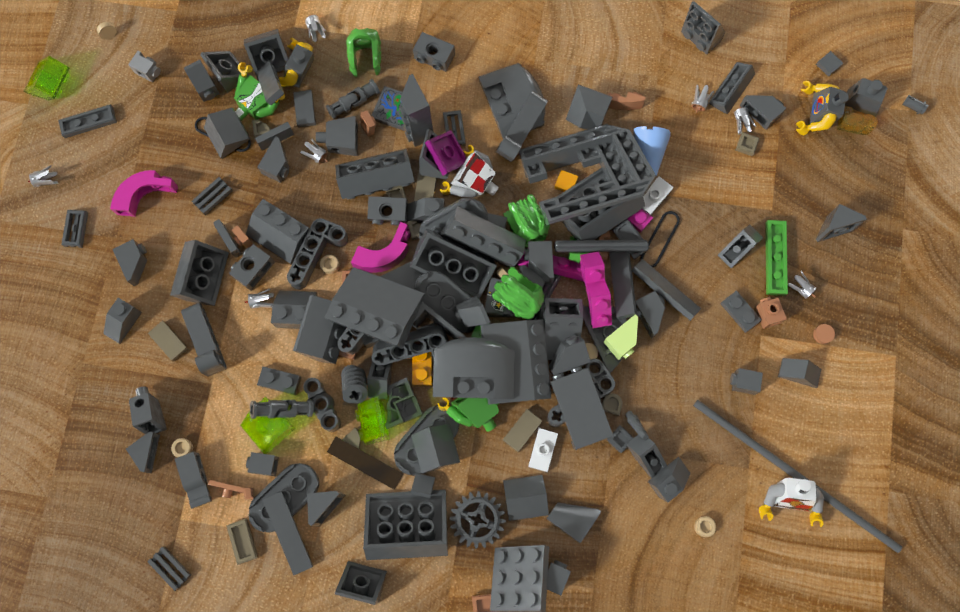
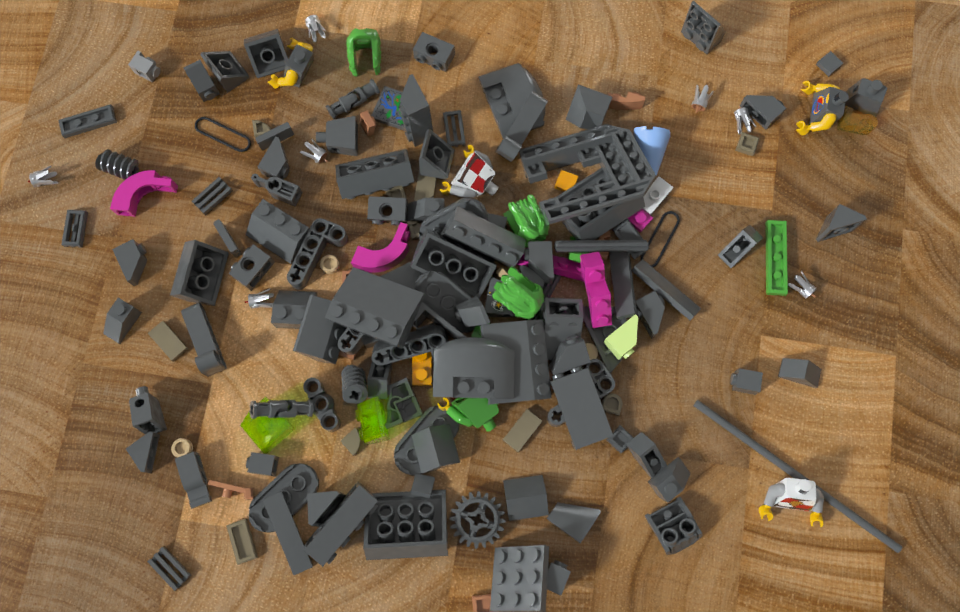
(47, 79): clear neon green slope -> none
(106, 30): tan tile -> none
(116, 164): none -> dark grey piece
(225, 131): dark grey slope -> none
(241, 238): nougat plate -> none
(251, 97): bright green torso -> none
(270, 83): dark grey tile -> none
(279, 380): dark grey plate -> none
(286, 192): none -> dark grey piece
(304, 108): dark grey tile -> none
(340, 524): none -> dark grey slope
(361, 583): dark grey slope -> none
(365, 462): dark brown sticker -> none
(446, 152): magenta tile -> none
(543, 450): white plate -> none
(634, 421): dark grey animal -> none
(674, 527): none -> dark grey slope
(705, 526): tan tile -> none
(732, 87): dark grey slope -> none
(740, 311): dark grey plate -> none
(770, 312): nougat brick -> none
(824, 334): nougat tile -> none
(915, 104): dark grey pin -> none

